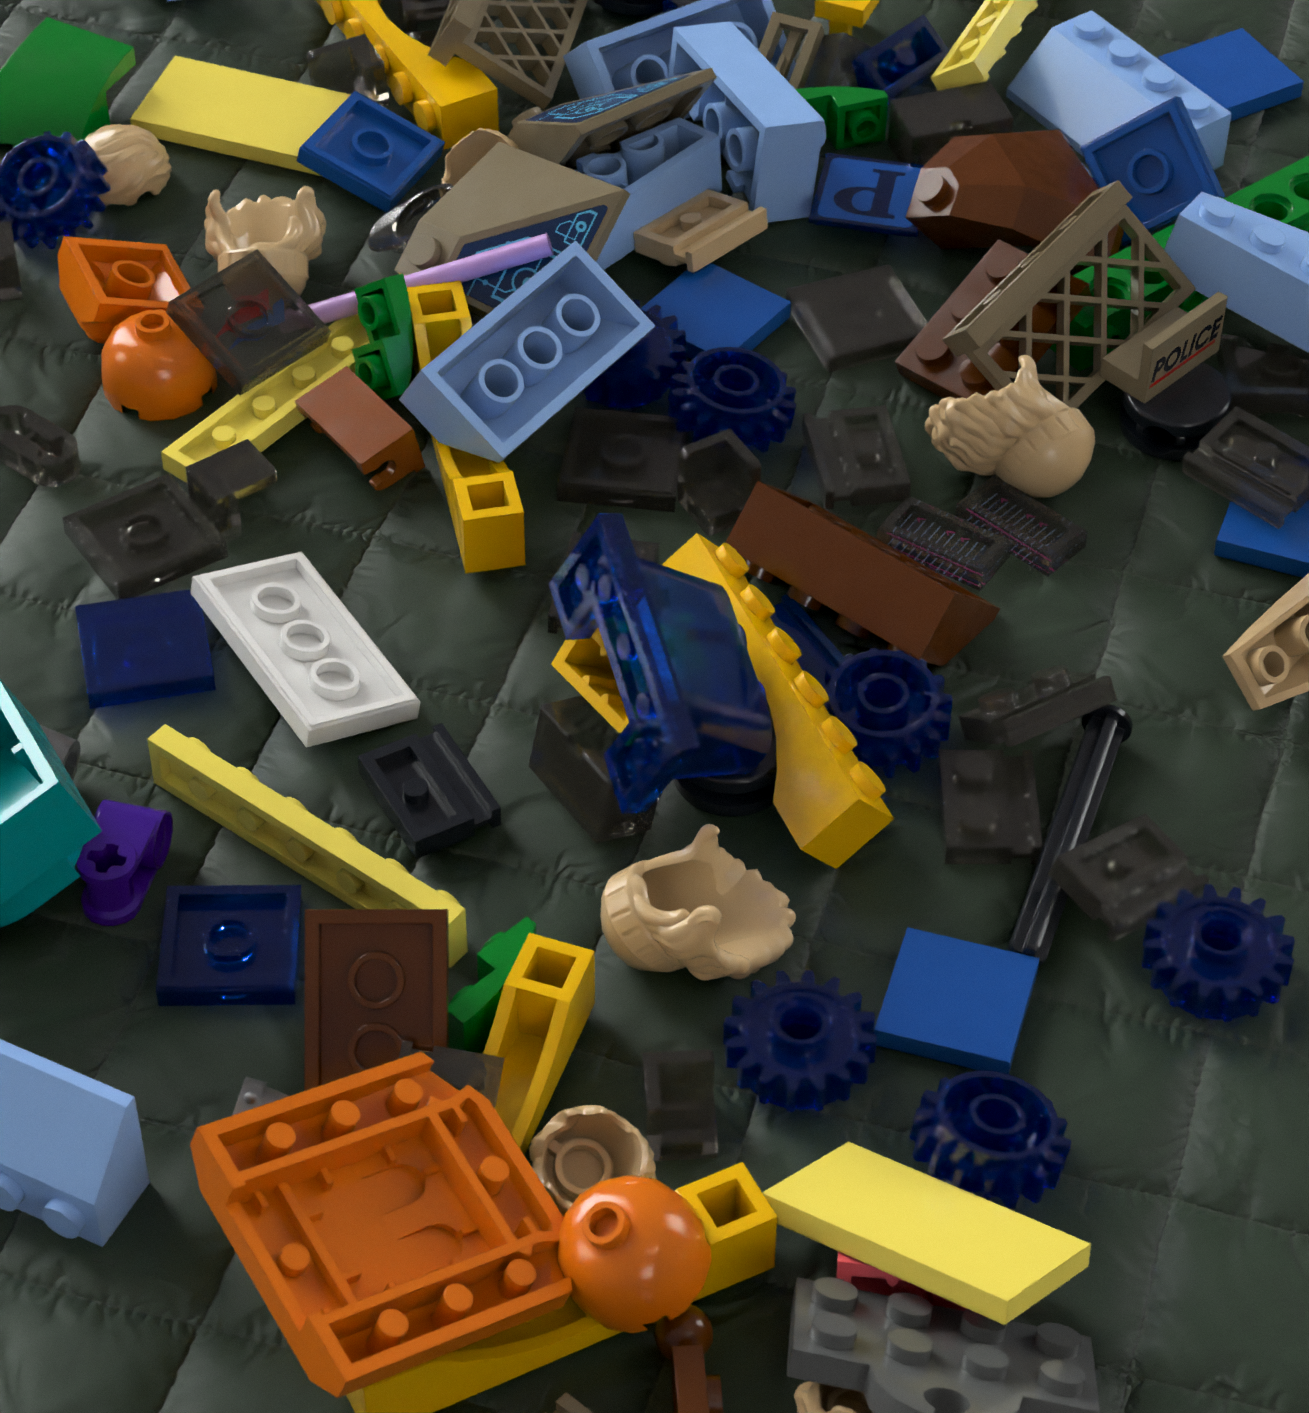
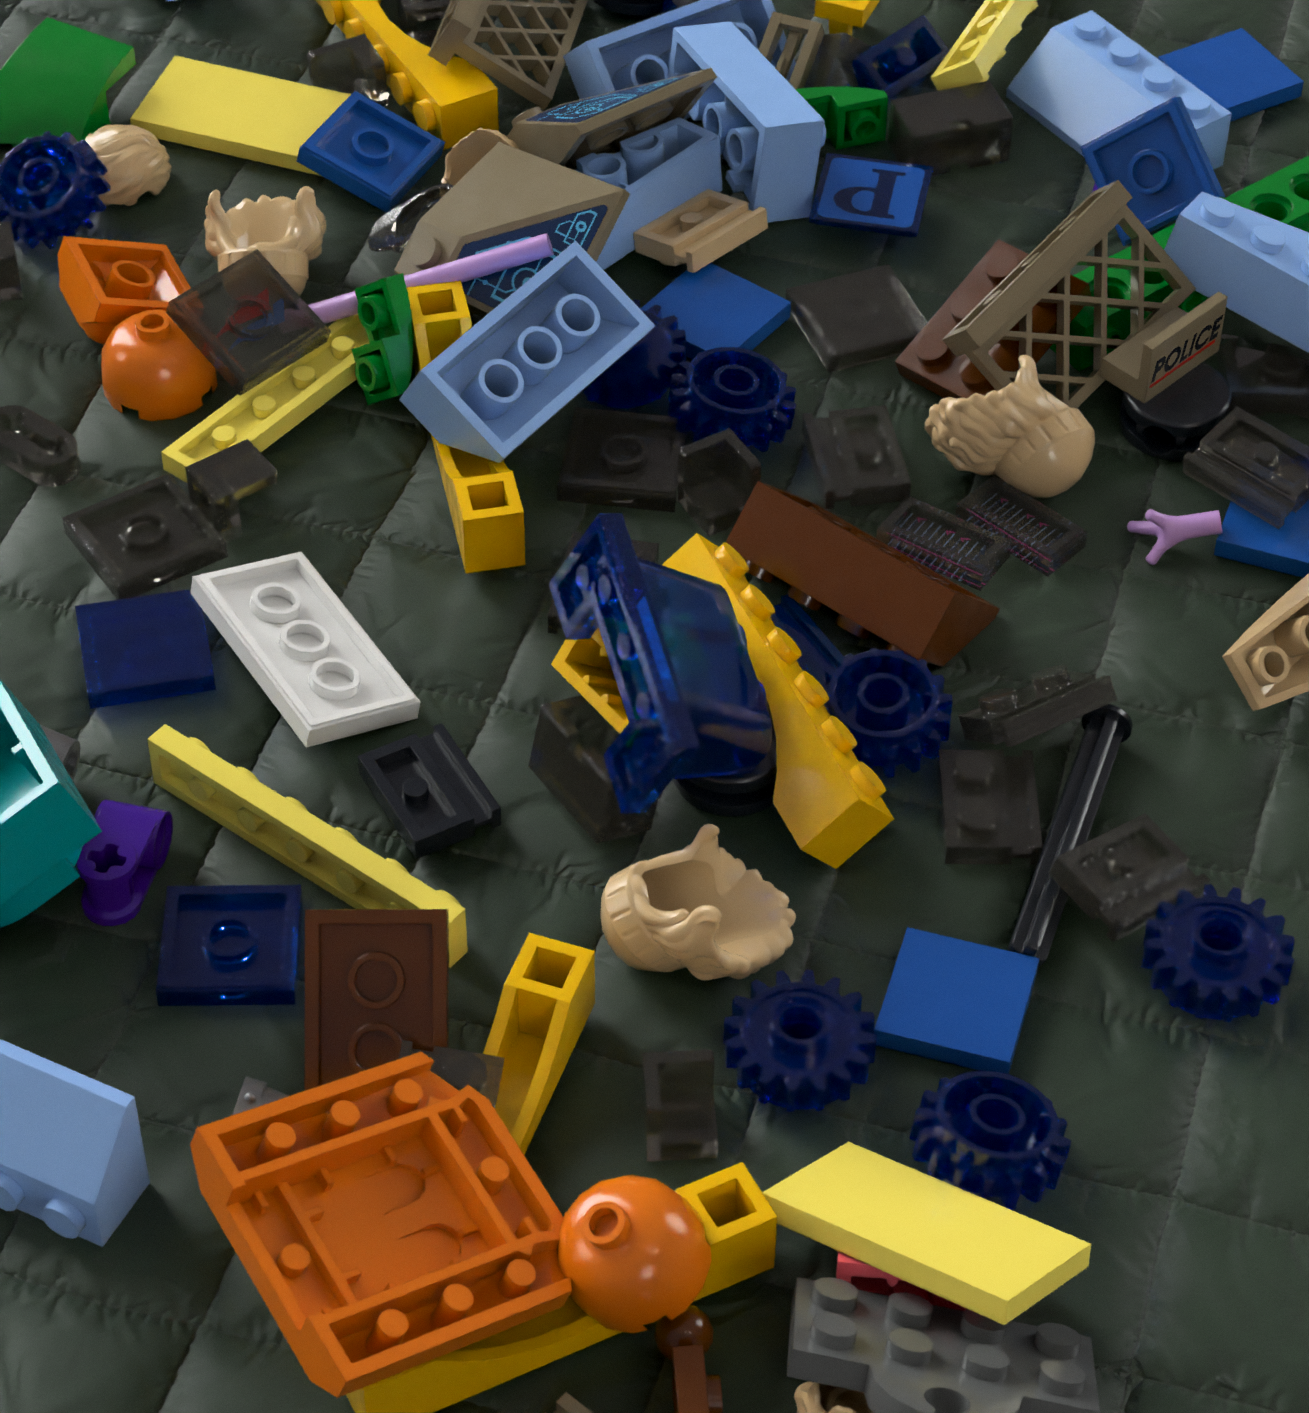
(362, 427): dark orange hinge -> none
(476, 1005): green slope -> none
(586, 1148): tan hair -> none
(1003, 190): reddish brown brick -> none
(1175, 529): none -> lavender bar

